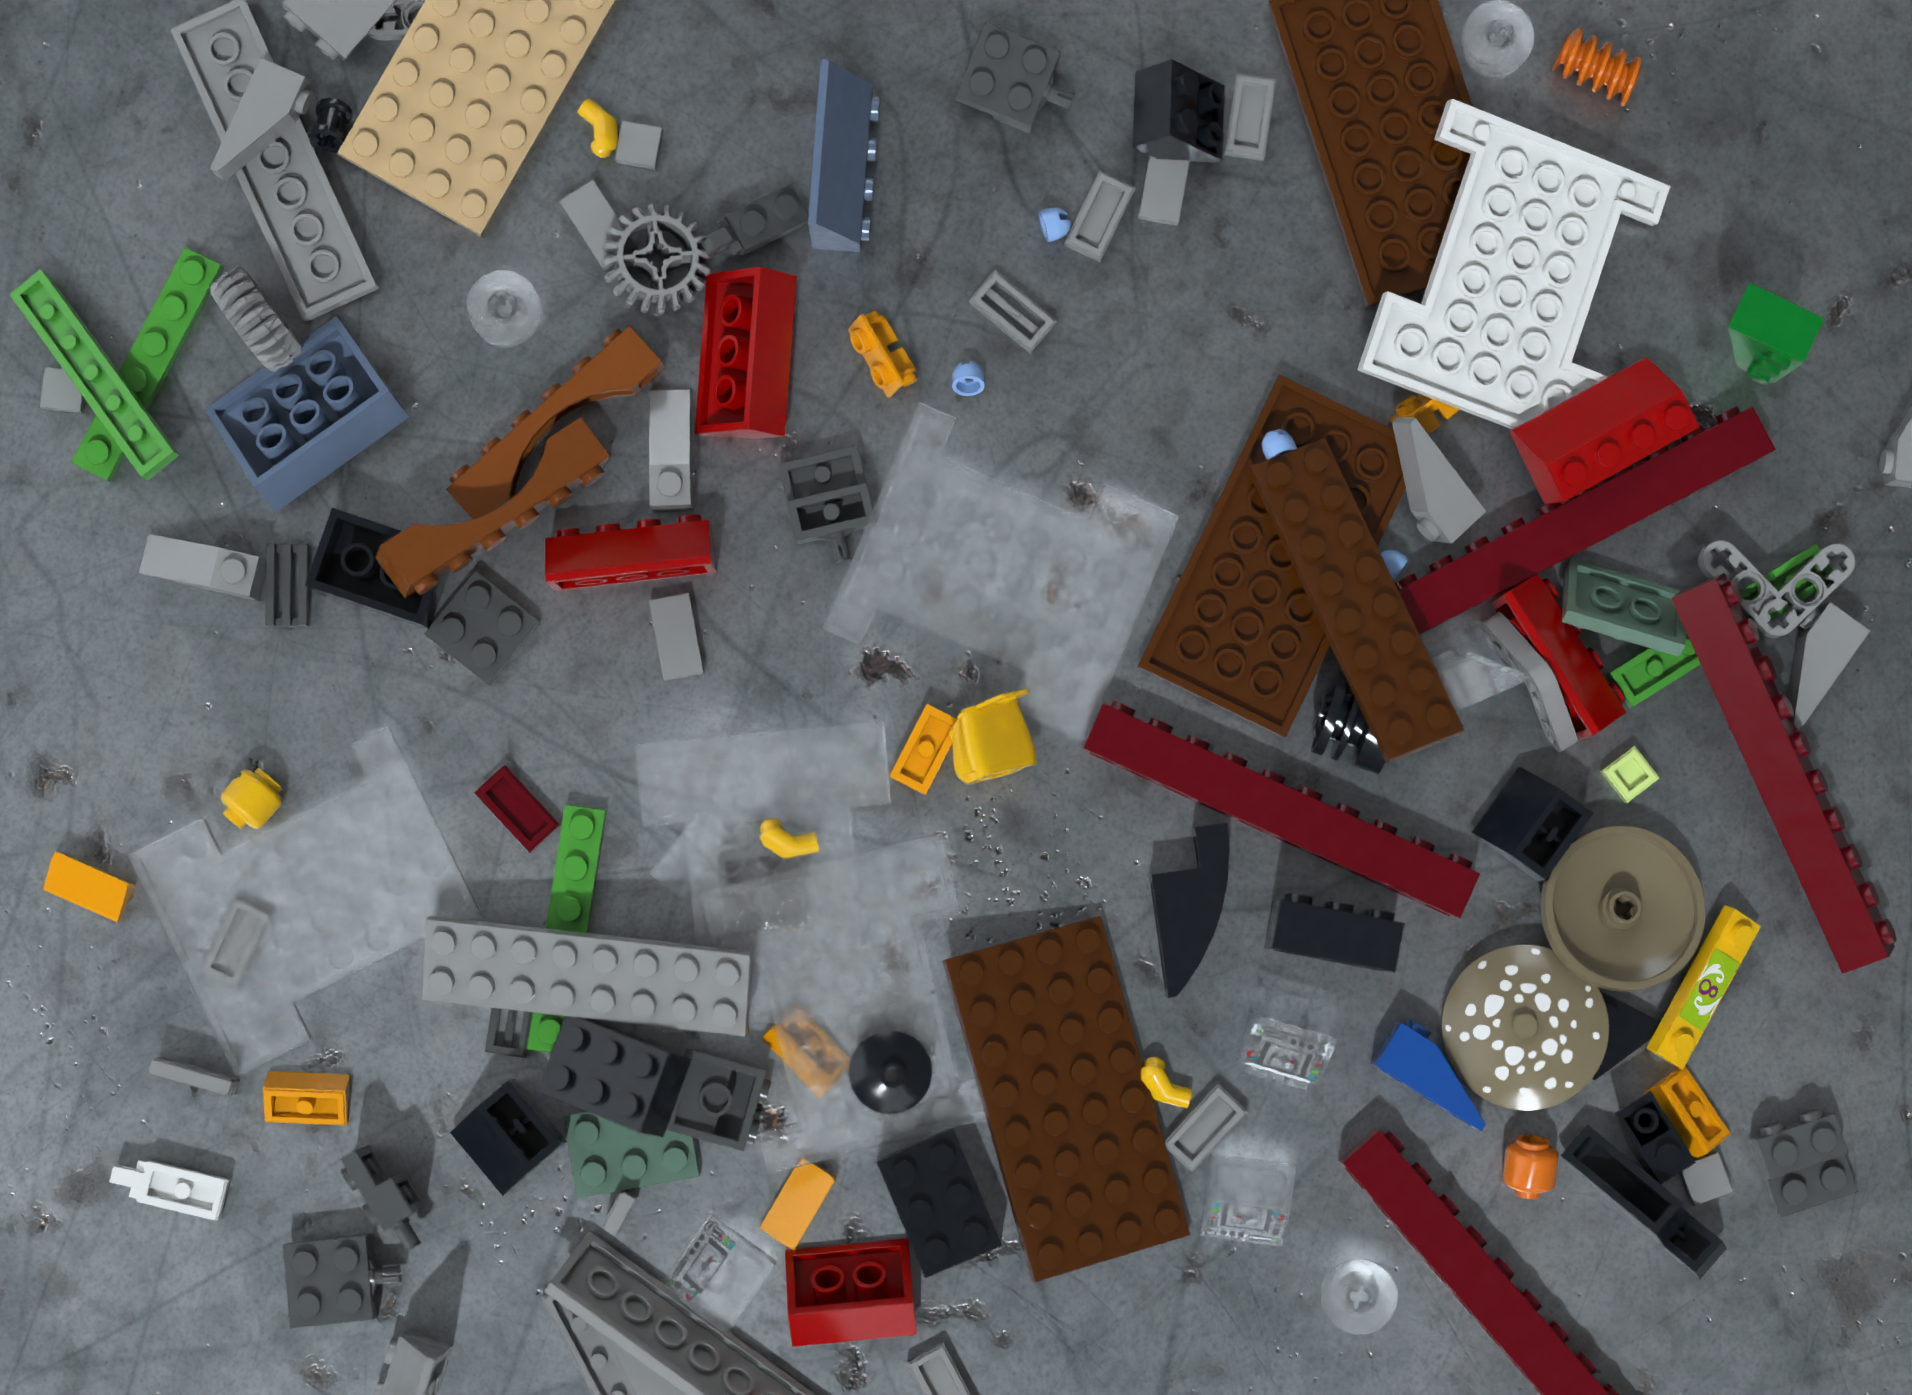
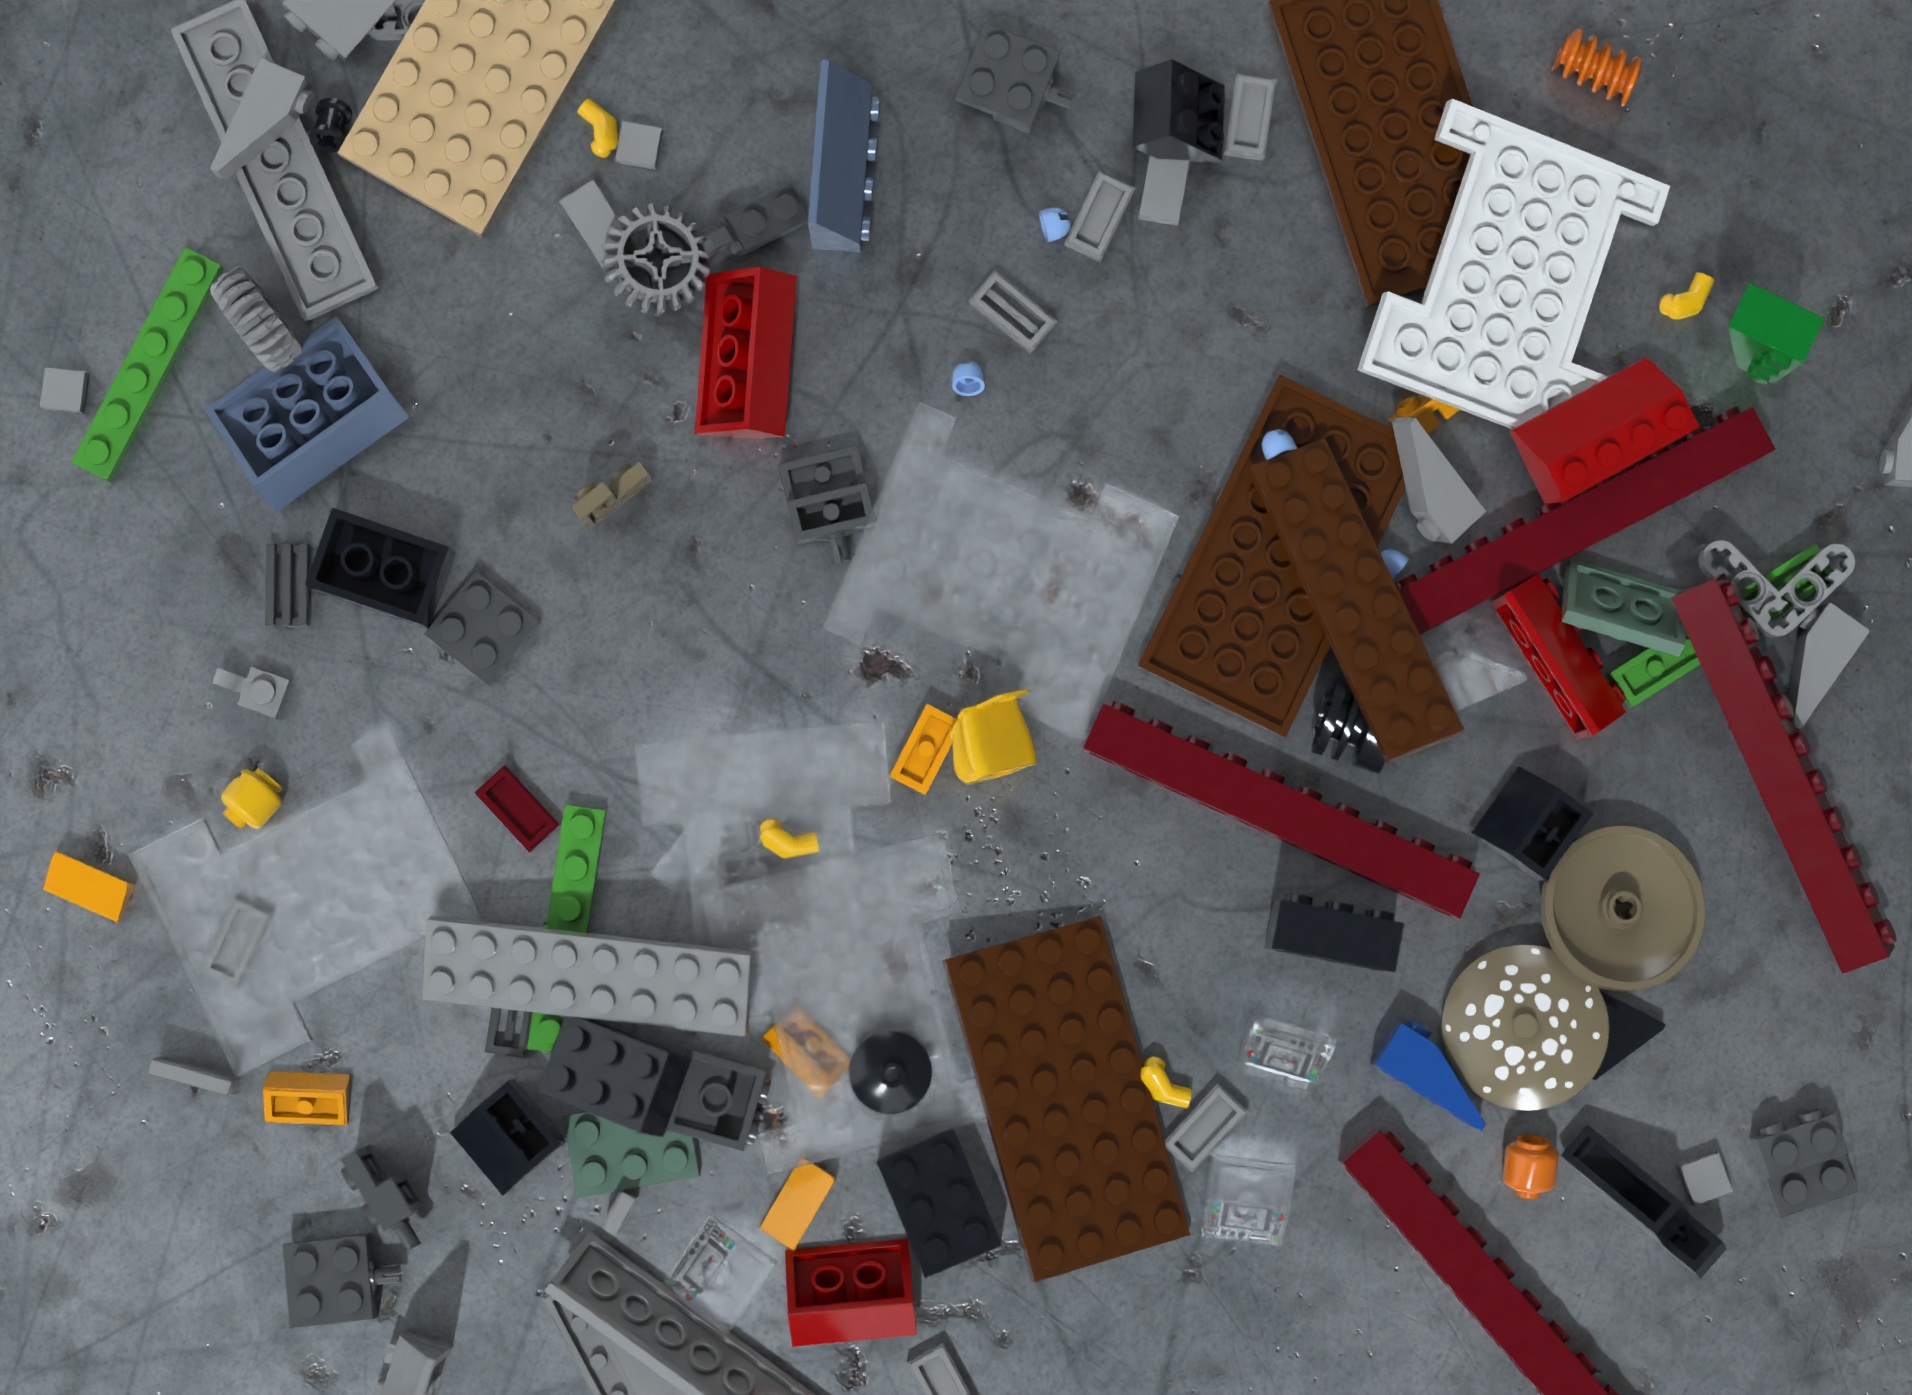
(94, 375): bright green plate -> none
(174, 1188): white hinge -> none
(204, 566): light grey slope -> none
(259, 691): none -> light grey plate
(426, 551): dark orange arch -> none
(498, 288): clear piece -> none
(599, 501): none -> dark tan plate
(616, 371): dark orange arch -> none
(629, 554): red slope -> none
(670, 451): light grey slope -> none
(676, 637): light grey tile -> none
(871, 337): light orange hinge -> none
(1190, 906): black slope -> none
(1368, 1315): clear piece -> none
(1488, 56): clear piece -> none
(1541, 680): light grey beam -> none
(1629, 774): yellowish green tile -> none
(1653, 1138): black slope -> none
(1689, 1112): light orange slope -> none
(1690, 302): none -> yellow arm
(1703, 987): yellow plate -> none

